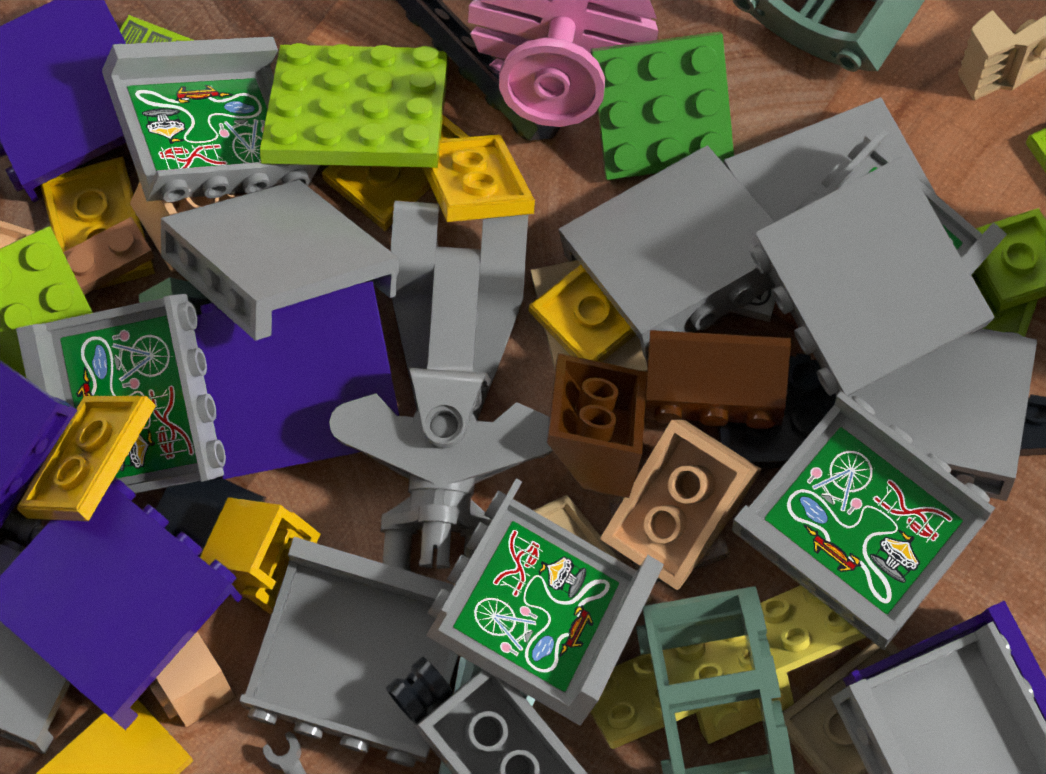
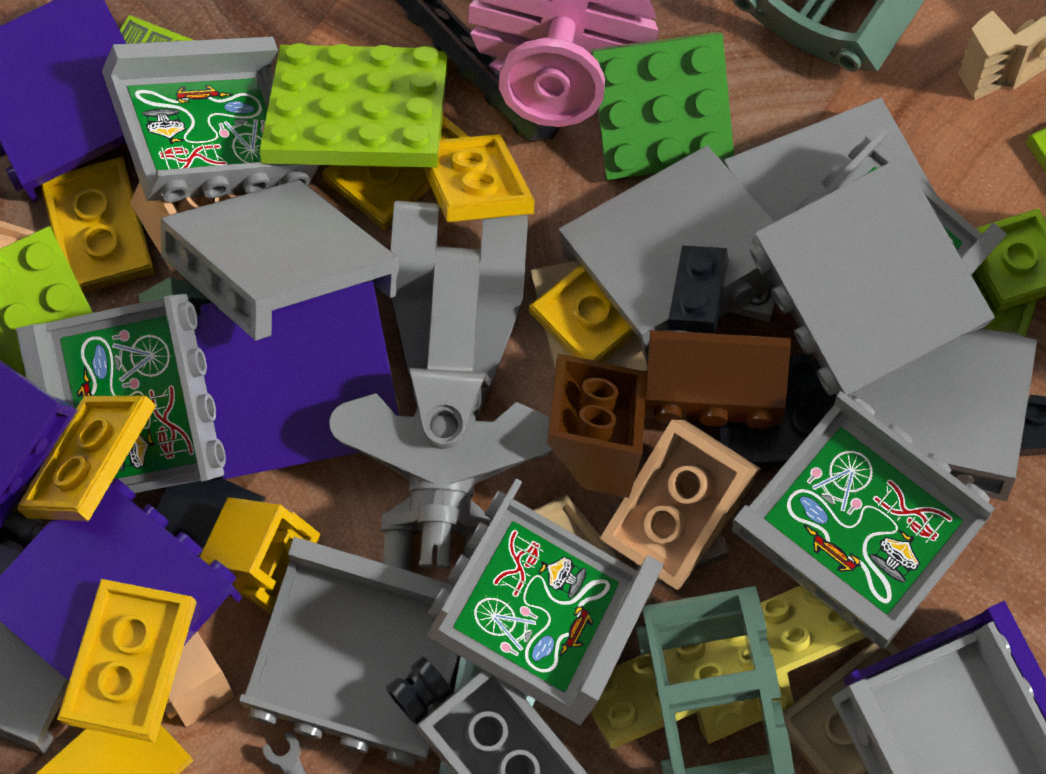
(108, 255): nougat plate -> none
(127, 660): none -> yellow tile
(698, 289): none -> black plate

